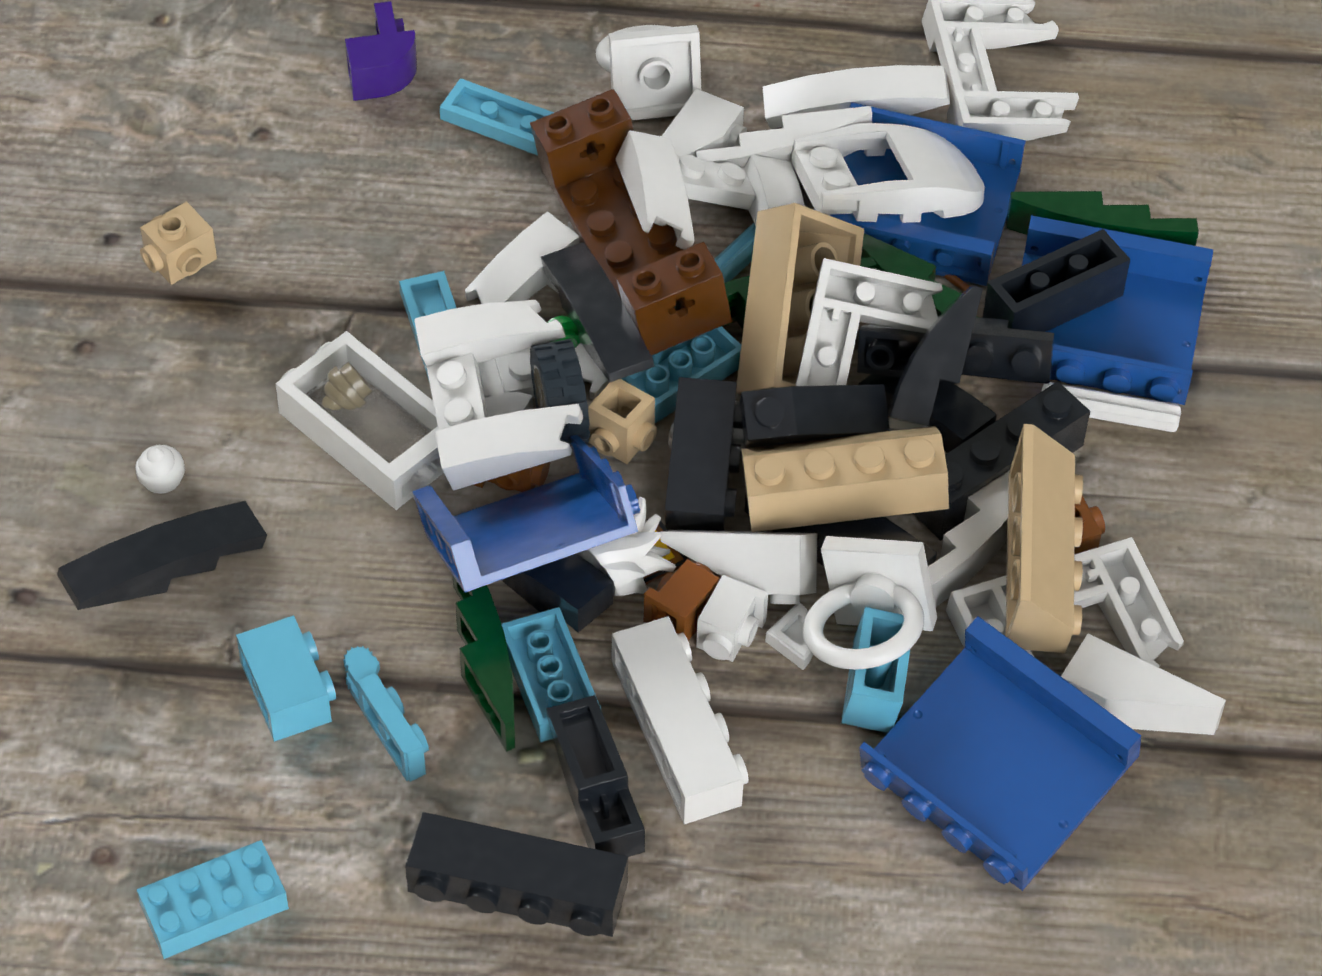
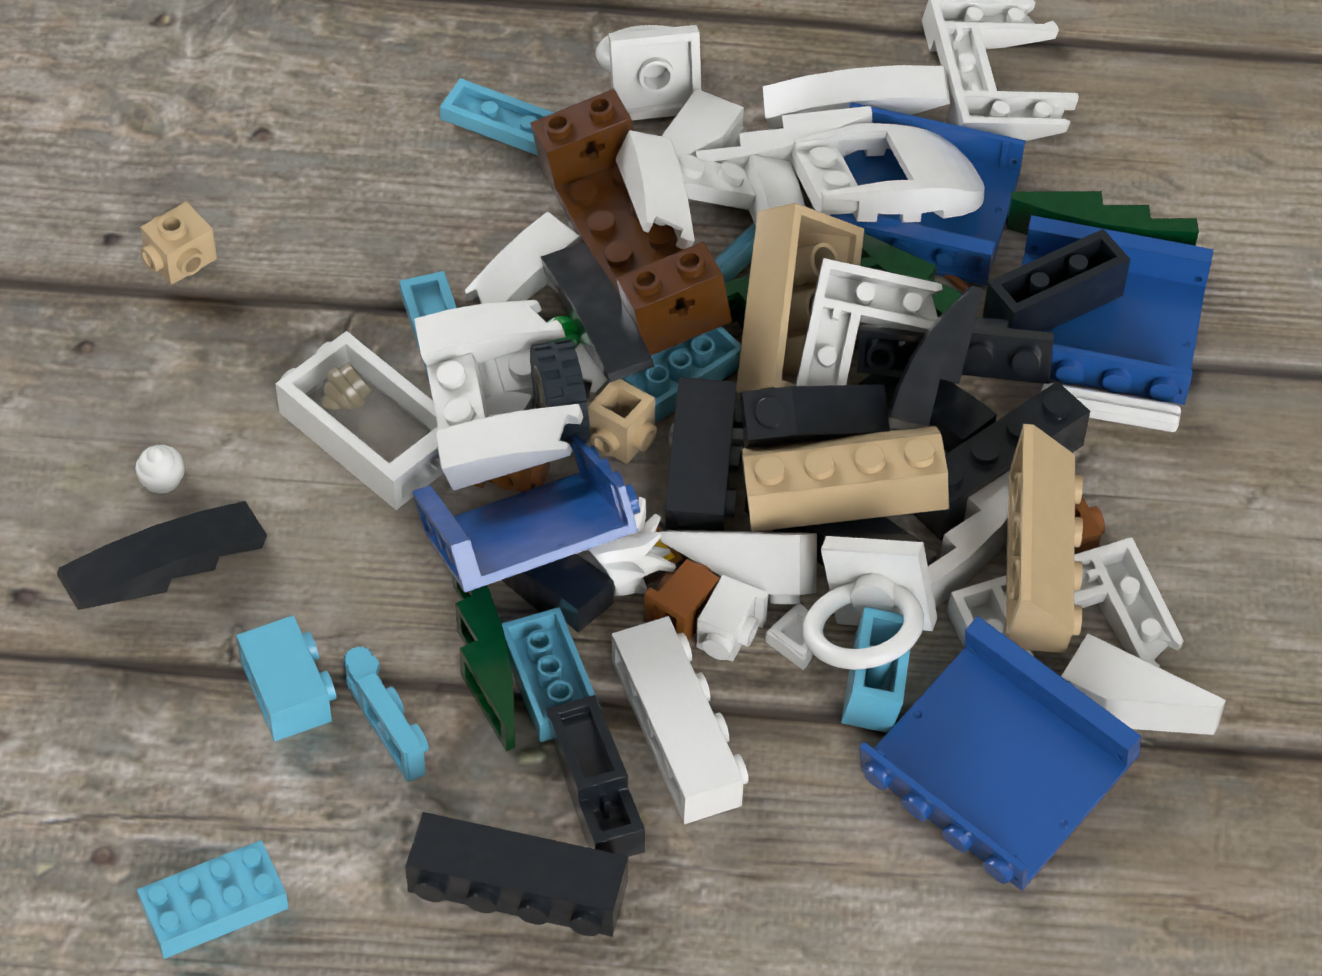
(383, 61): dark purple brick -> none

